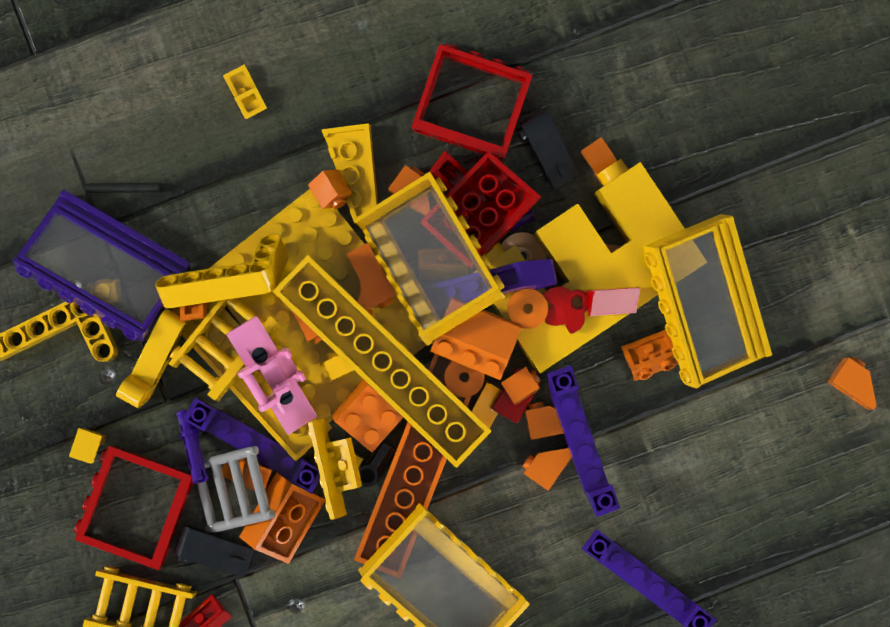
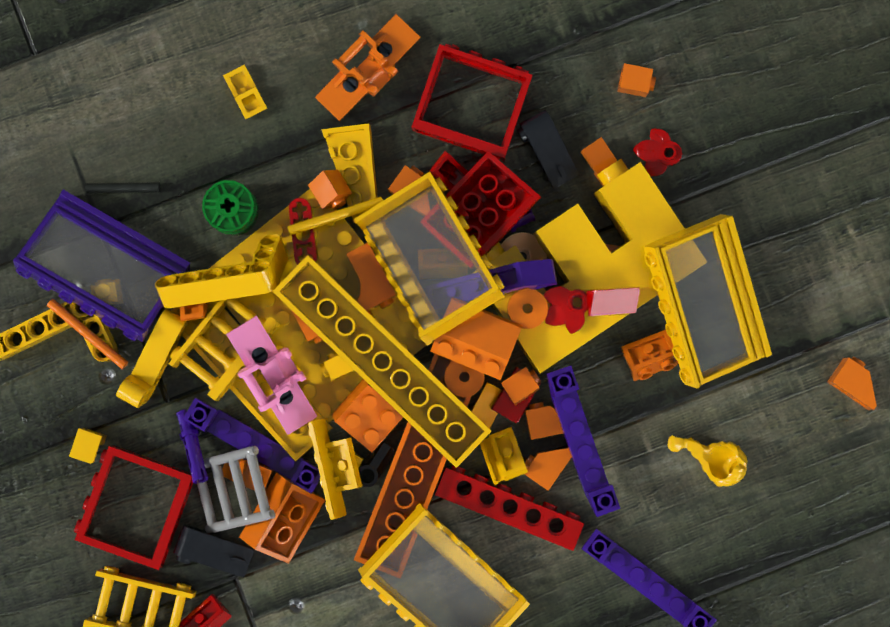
(87, 334): none -> orange bar
(240, 218): none -> green wheel
(306, 215): none -> red beam
(333, 216): none -> yellow bar
(373, 73): none -> orange piece
(503, 456): none -> yellow plate
(565, 537): none -> red brick
(636, 80): none -> orange brick
(654, 152): none -> red plate
(721, 461): none -> yellow hair

